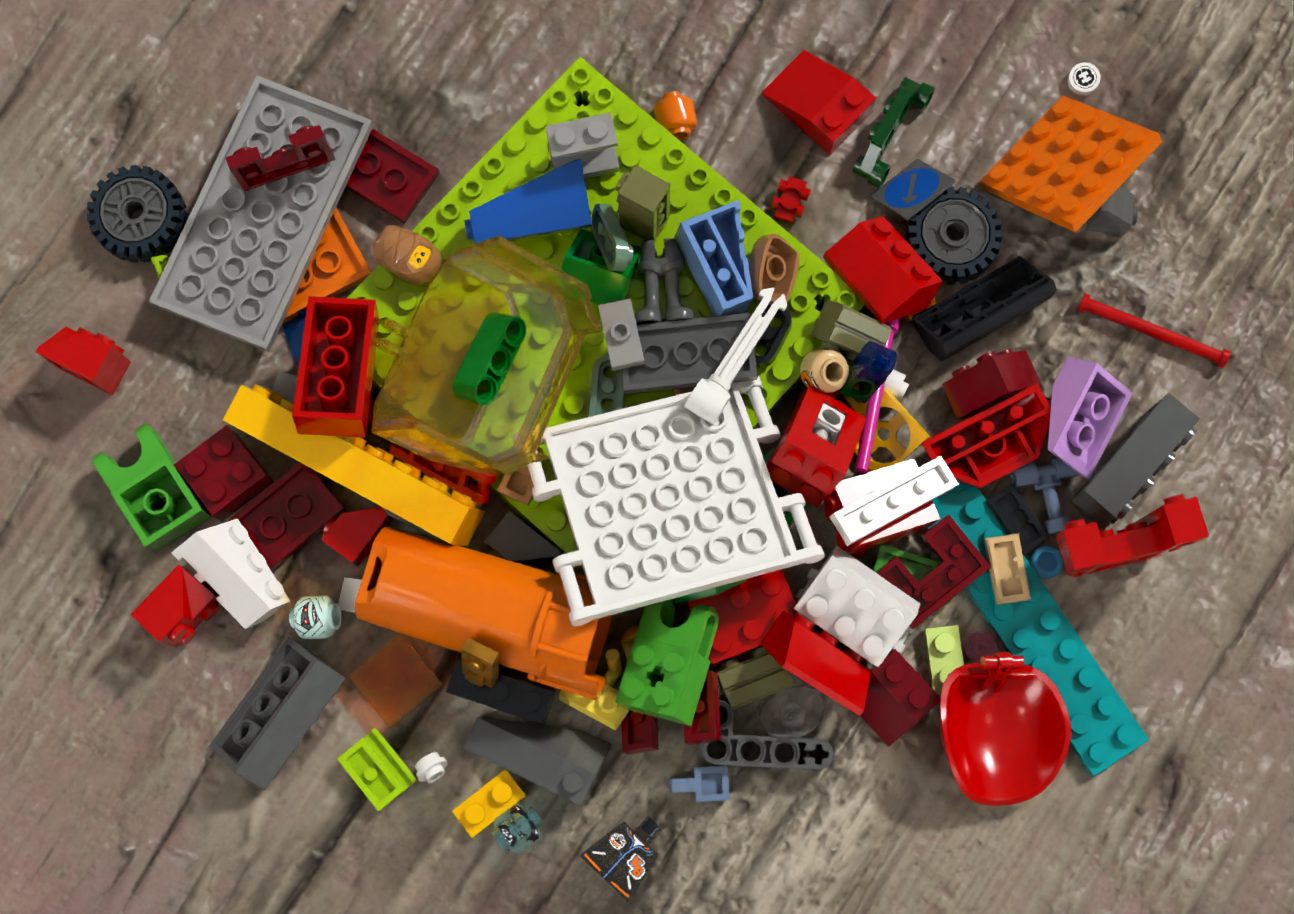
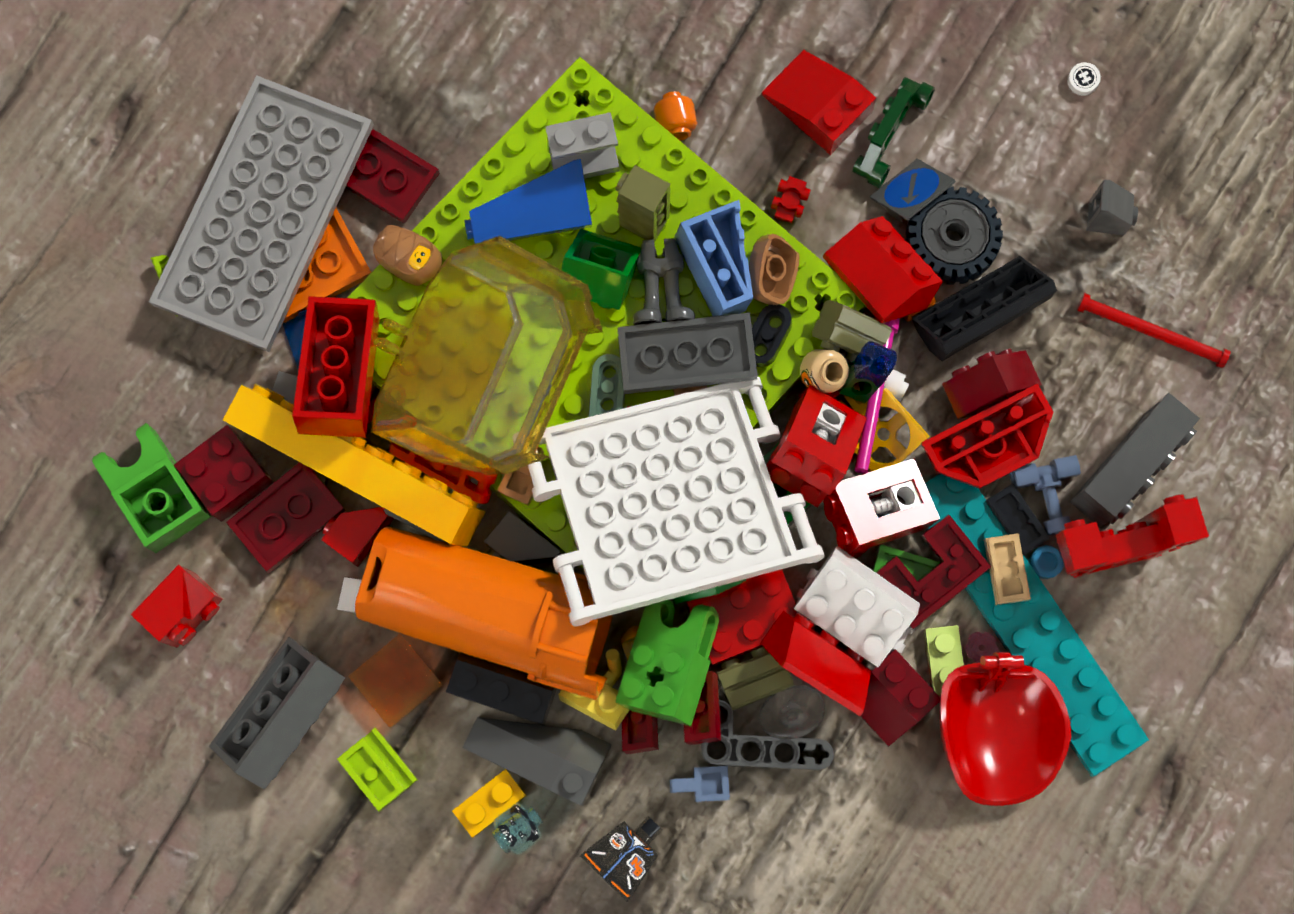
(86, 357): red slope -> none
(122, 196): wheel -> none
(235, 570): white wedge -> none
(308, 151): dark red plate -> none
(315, 617): light aqua head -> none
(430, 767): white plate -> none
(479, 663): pearl gold plate -> none
(489, 358): green beam -> none
(611, 238): sand green plate -> none
(621, 334): light grey plate -> none
(712, 394): white piece -> none
(893, 500): white plate -> none
(1070, 162): orange plate -> none
(1084, 413): lavender slope -> none

